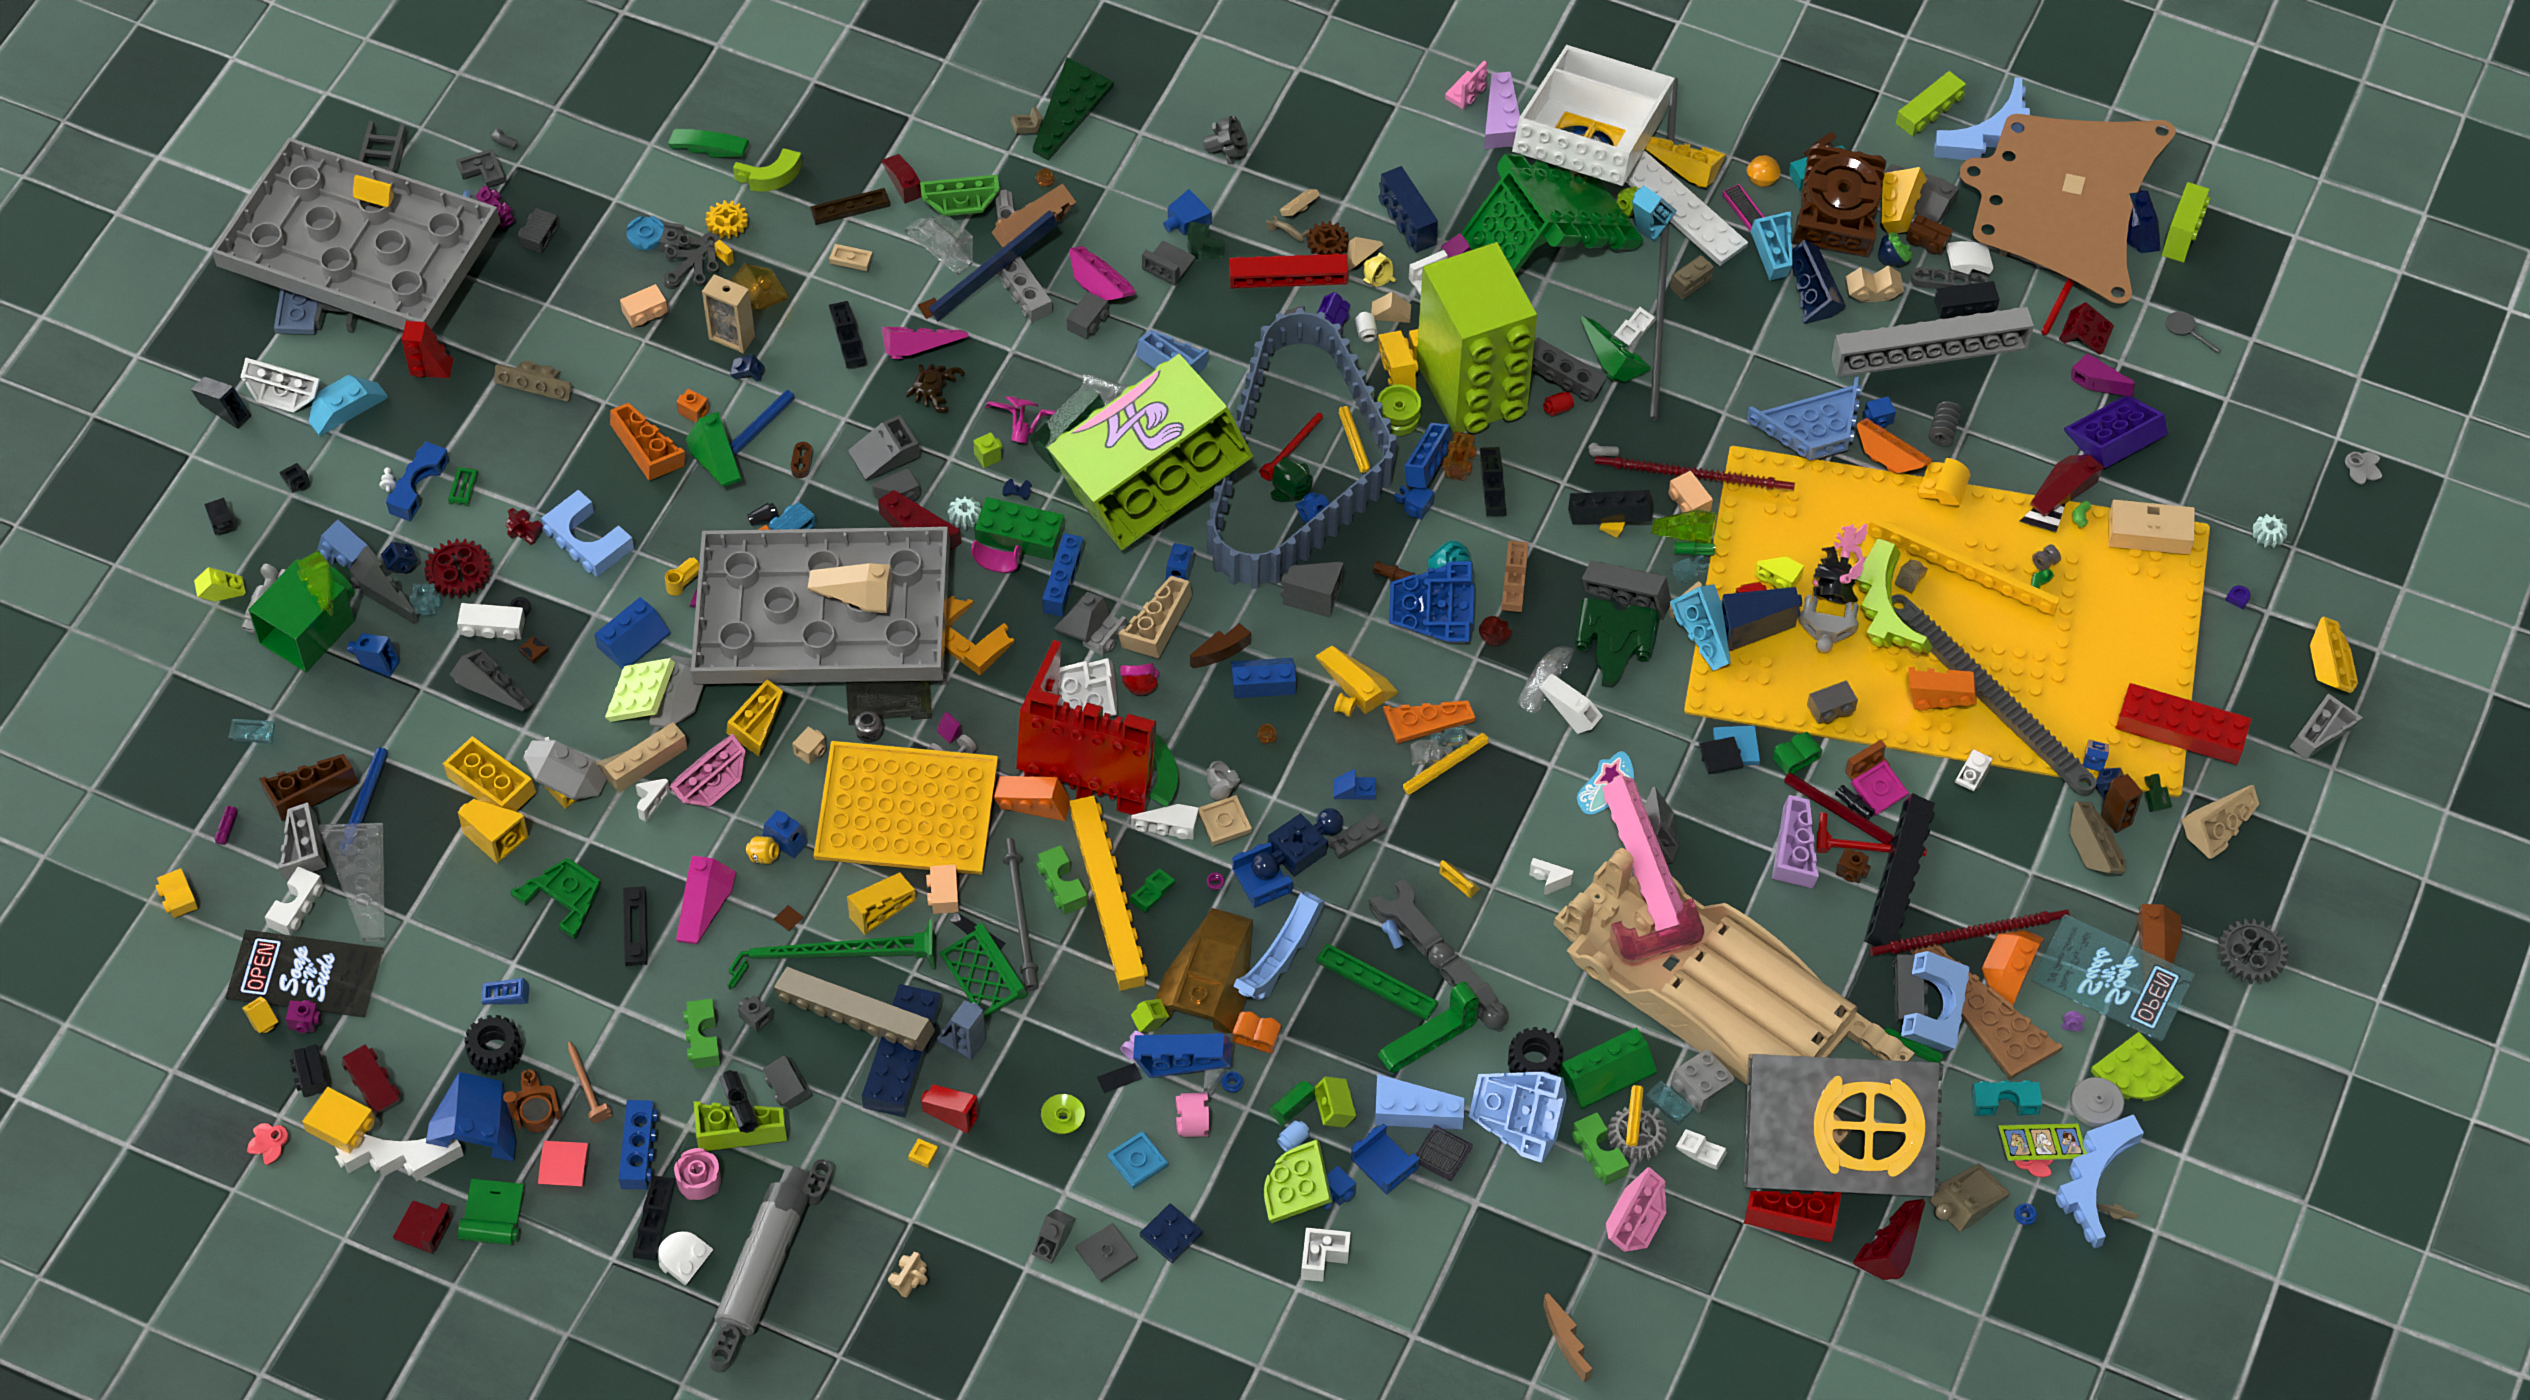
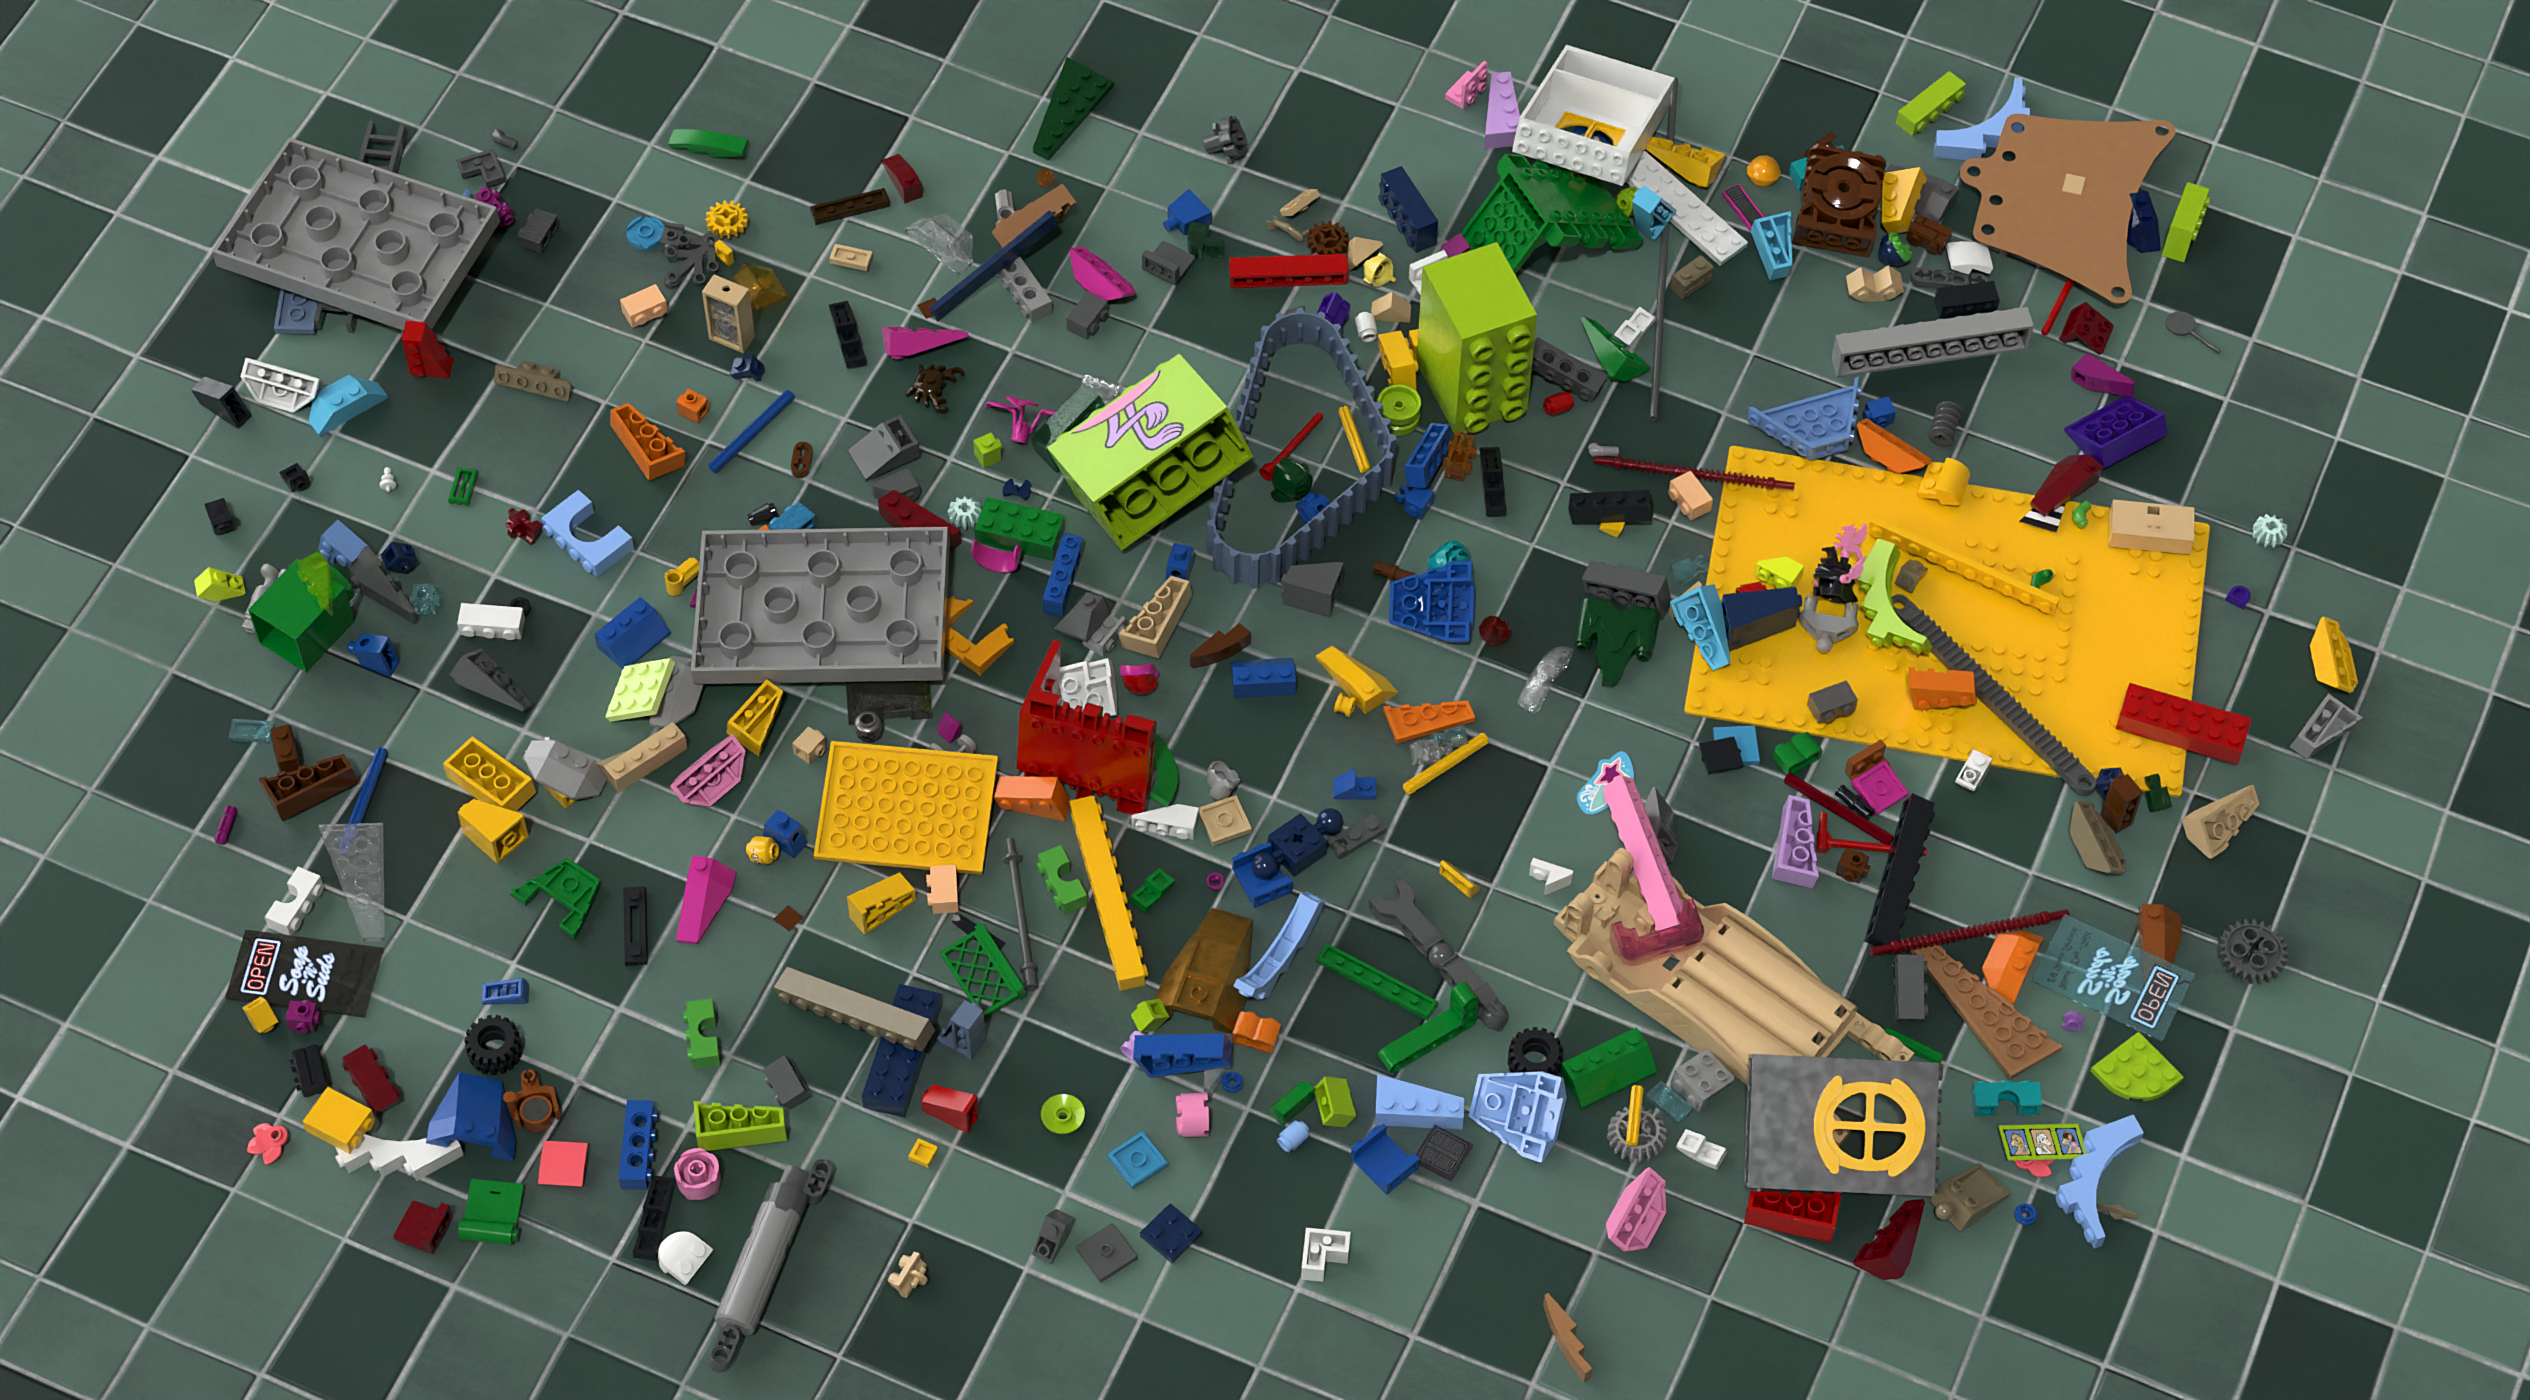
(176, 892): yellow brick -> none
(285, 748): none -> reddish brown brick
(301, 842): light grey wedge -> none
(372, 191): yellow slope -> none
(428, 461): blue arch -> none
(476, 562): dark red gear -> none
(533, 649): reddish brown tile -> none
(597, 1113): nougat piece -> none
(652, 795): white slope -> none
(712, 449): green wedge -> none
(741, 1110): black piece -> none
(754, 1018): dark grey brick -> none
(772, 176): lime arch -> none
(858, 585): tan wedge -> none
(923, 947): green piece -> none
(960, 194): bright green wedge -> none
(1027, 123): dark tan bracket -> none
(1119, 1077): black sticker -> none
(1158, 348): medium blue wedge -> none
(1267, 729): clear orange plate -> none
(1297, 1182): lime plate -> none
(1341, 1187): blue brick -> none
(1390, 927): medium blue arm -> none
(1514, 576): medium nougat slope -> none
(1571, 704): white slope -> none
(1607, 1164): bright green arch -> none
(1689, 525): clear neon green slope -> none
(1694, 548): green axle -> none
(1816, 285): dark blue wedge -> none
(1951, 981): light blue arch -> none
(2045, 558): dark grey wheel -> none
(2096, 755): blue slope -> none
(2097, 1102): light grey wheel -> none
(2364, 466): light grey plate -> none

